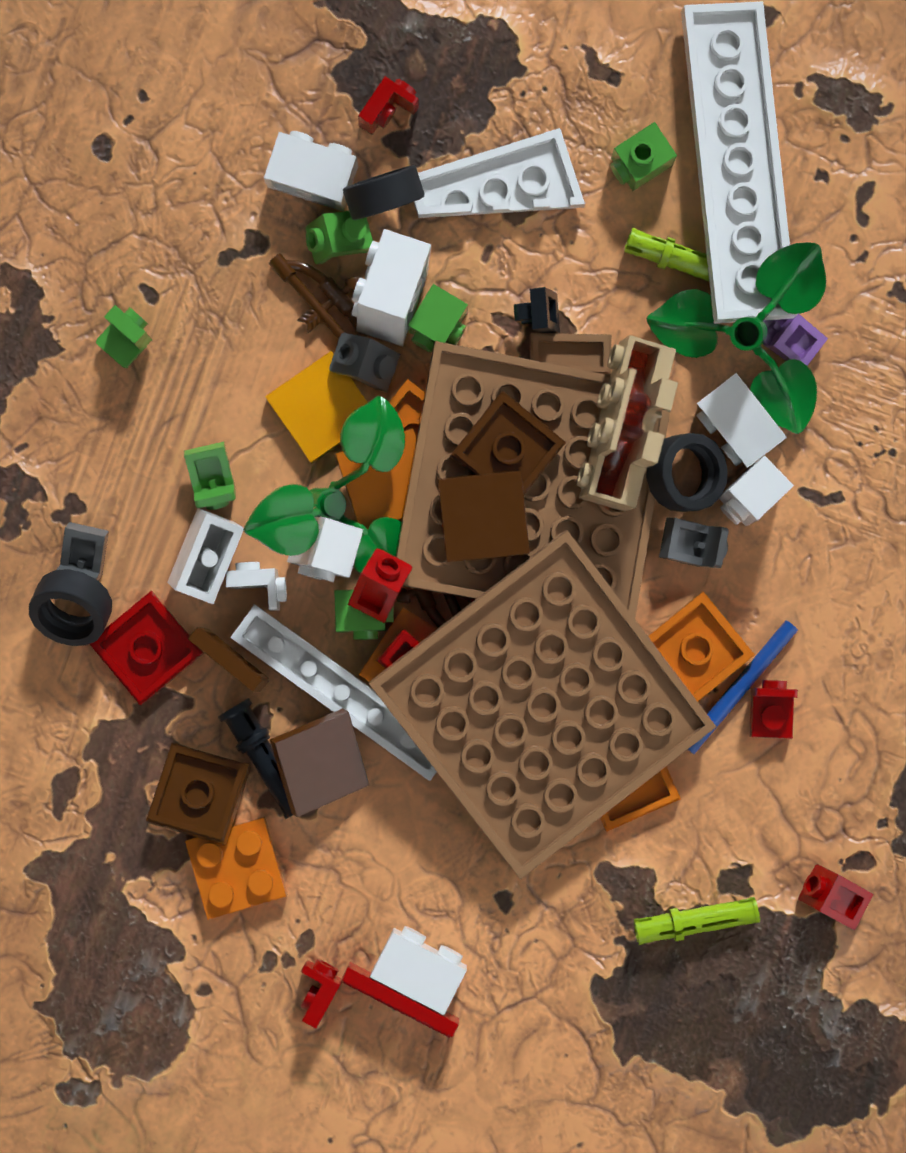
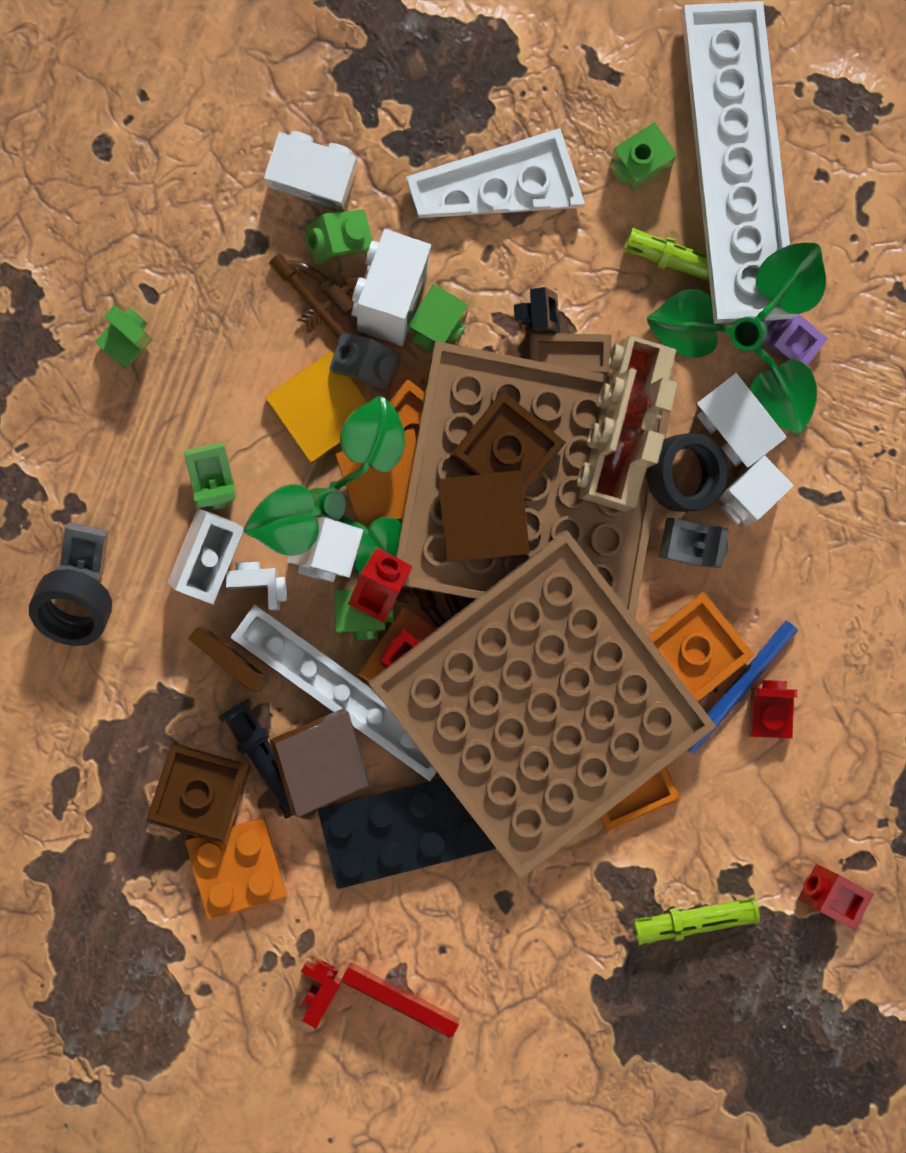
(146, 648): red tile -> none
(380, 106): red bracket -> none
(383, 192): black tyre -> none
(399, 832): none -> black plate
(419, 969): white brick -> none

